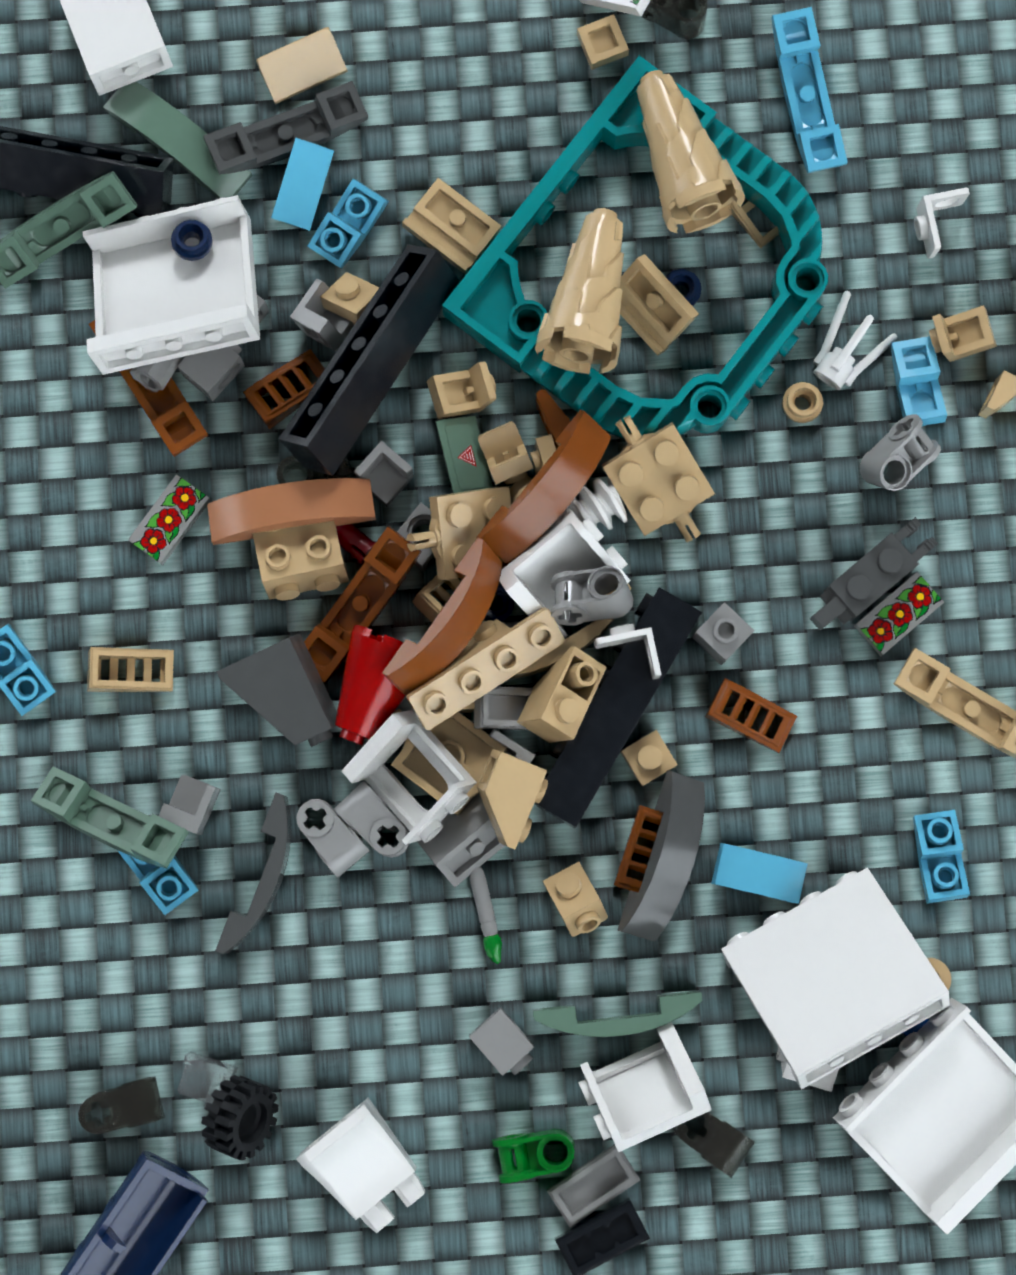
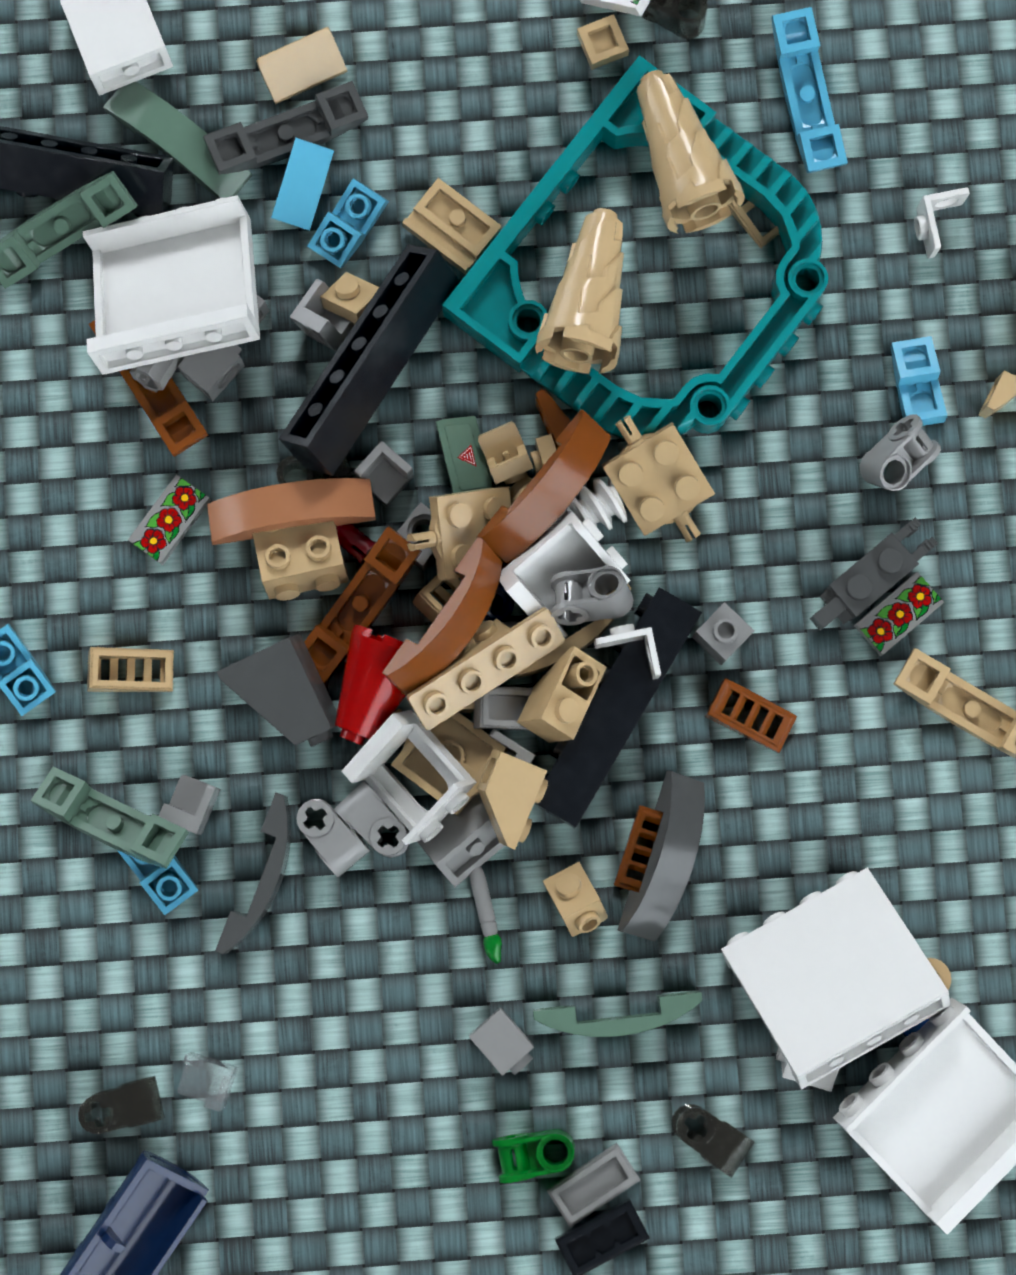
(187, 230): dark blue plate -> none
(239, 1117): black tyre -> none
(269, 382): dark orange slope -> none
(362, 1164): white hips -> none
(462, 391): tan bracket -> none
(645, 1091): white panel -> none
(648, 758): tan plate -> none
(653, 305): tan plate -> none
(689, 280): dark blue plate -> none
(759, 873): medium azure slope -> none
(808, 392): tan plate -> none
(836, 366): white plant -> none
(940, 856): medium azure slope -> none
(962, 334): tan bracket -> none

